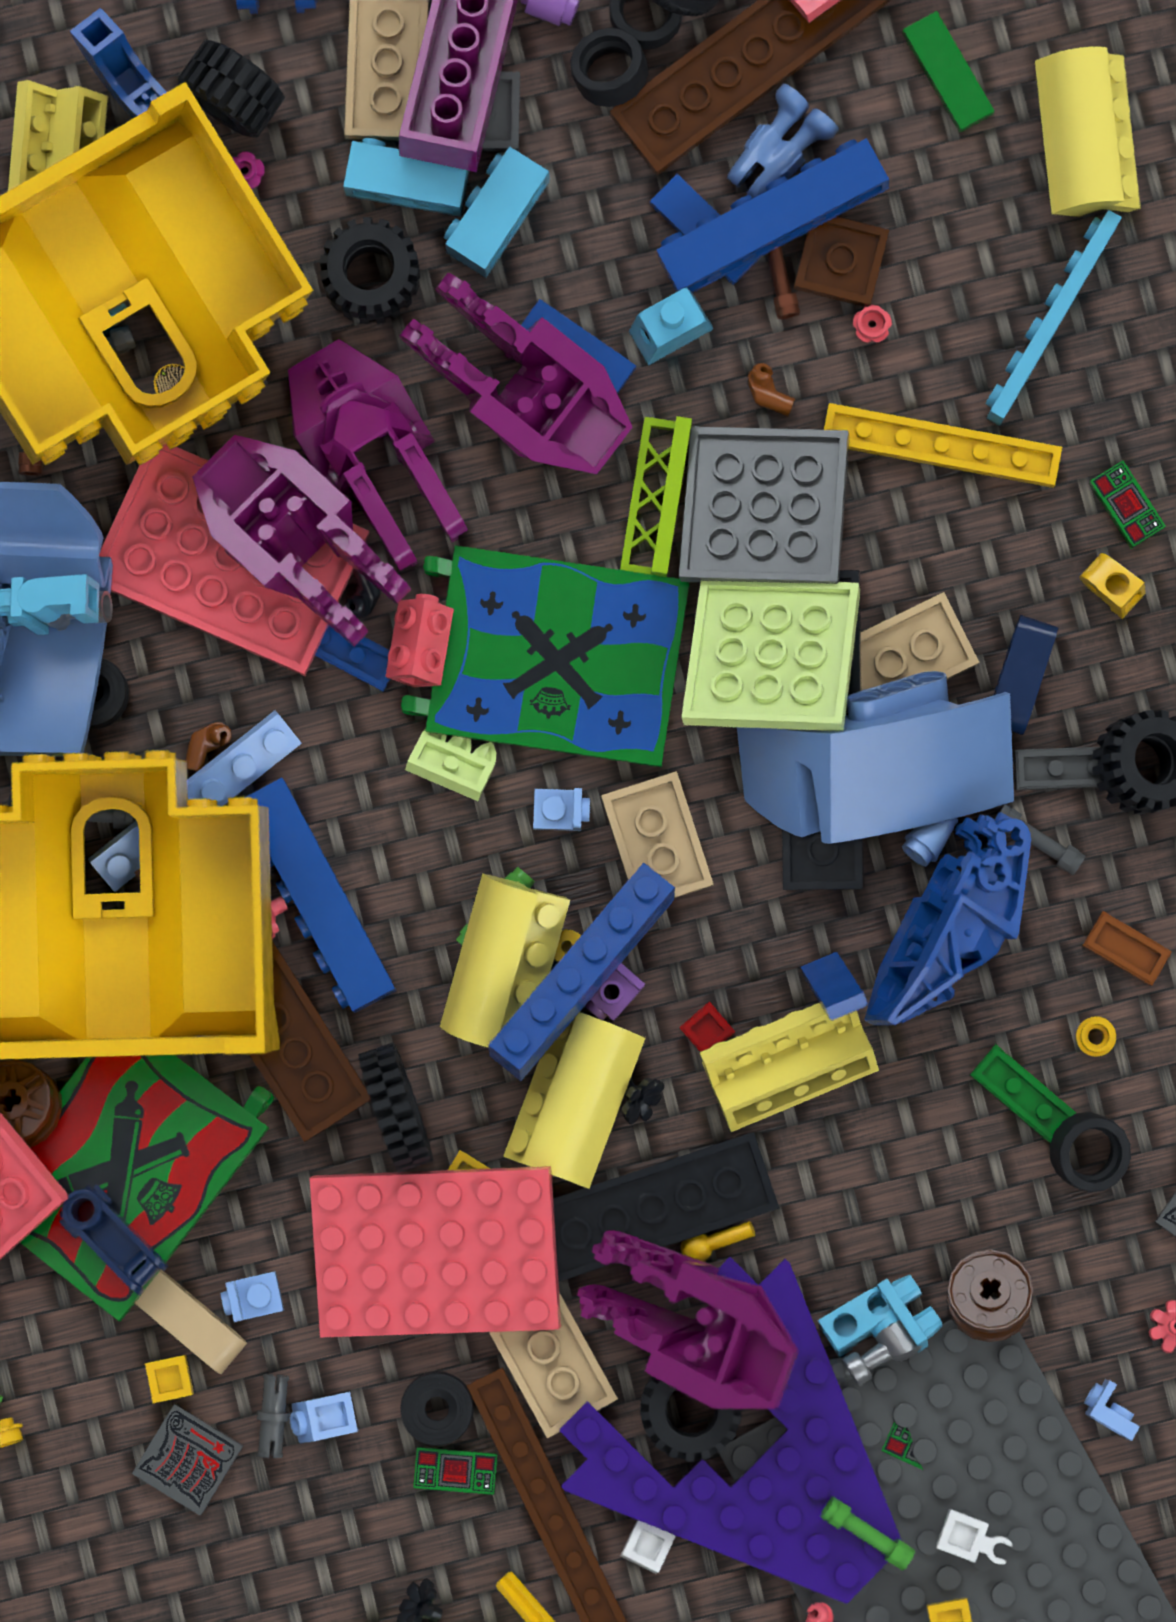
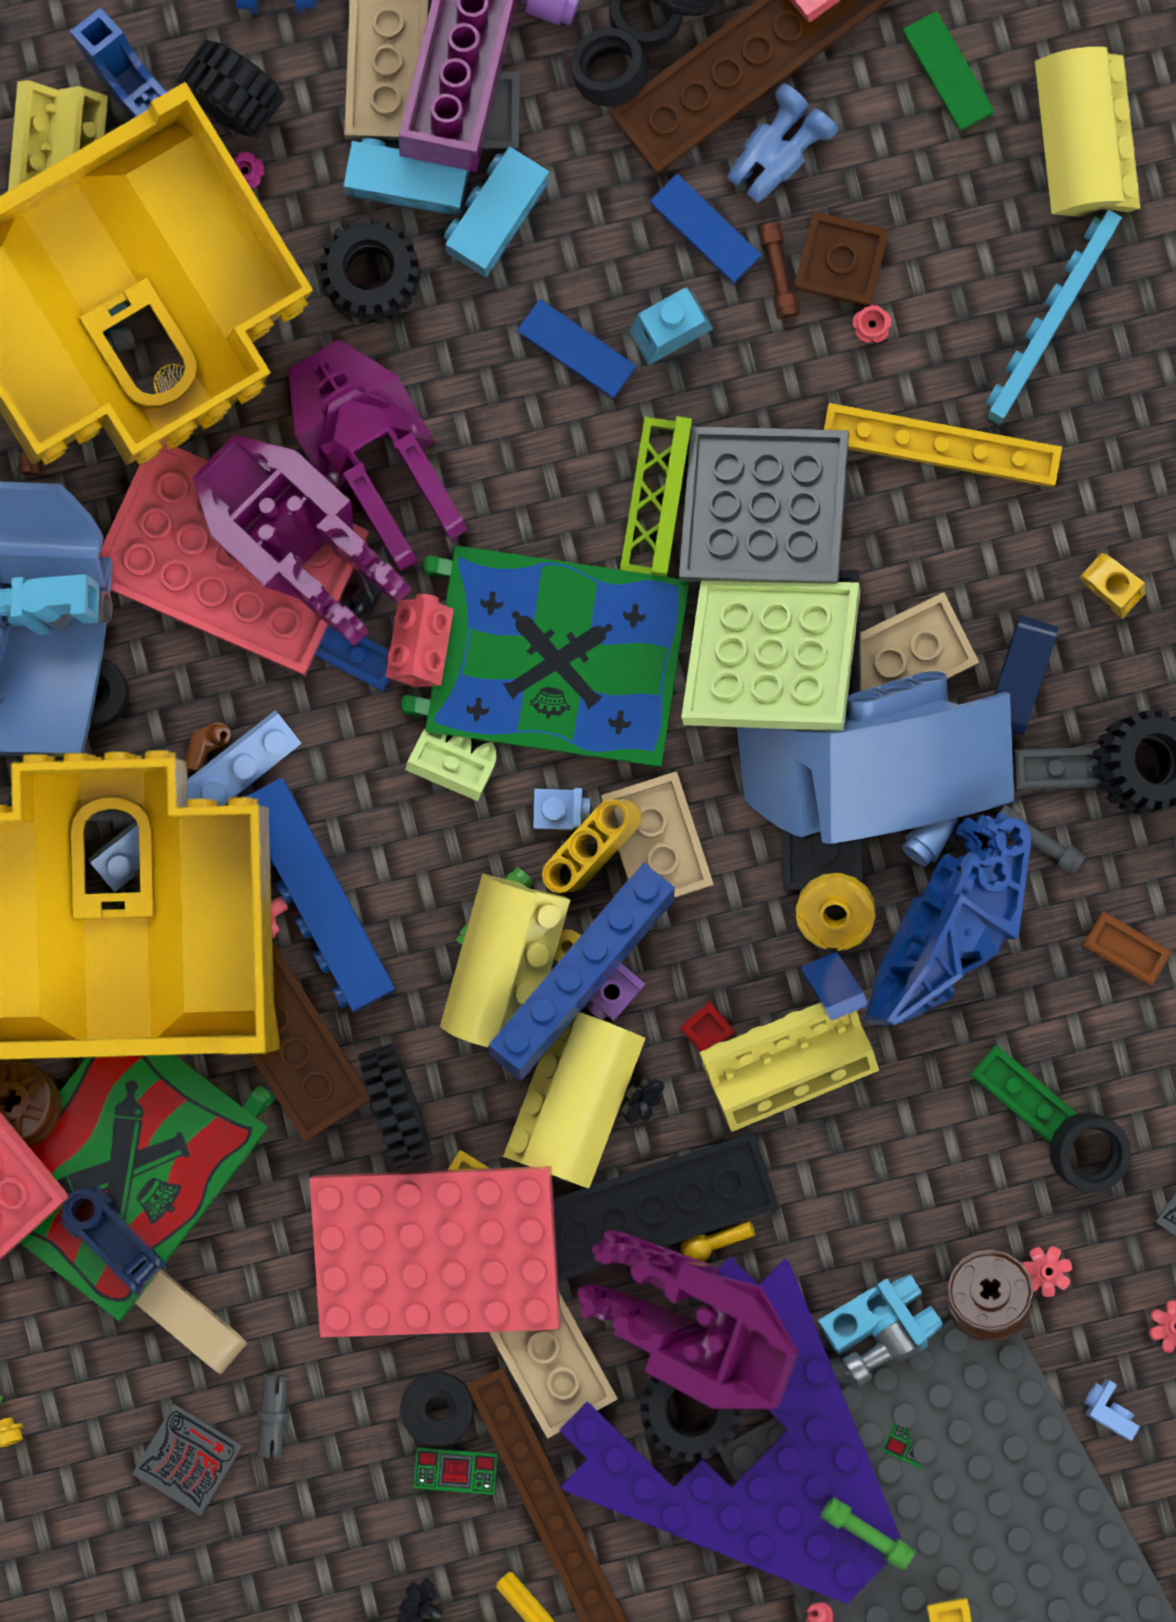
(169, 1378): yellow plate -> none
(252, 1297): light blue bracket -> none
(323, 1418): light blue bracket -> none
(556, 404): magenta connector -> none
(574, 852): none -> yellow beam
(647, 1546): white plate -> none
(764, 390): dark orange arm -> none
(773, 217): blue brick -> none
(841, 891): none -> yellow tile
(966, 1537): white plate -> none
(1057, 1269): none -> coral plant
(1108, 1033): yellow plate -> none
(1127, 504): tile -> none

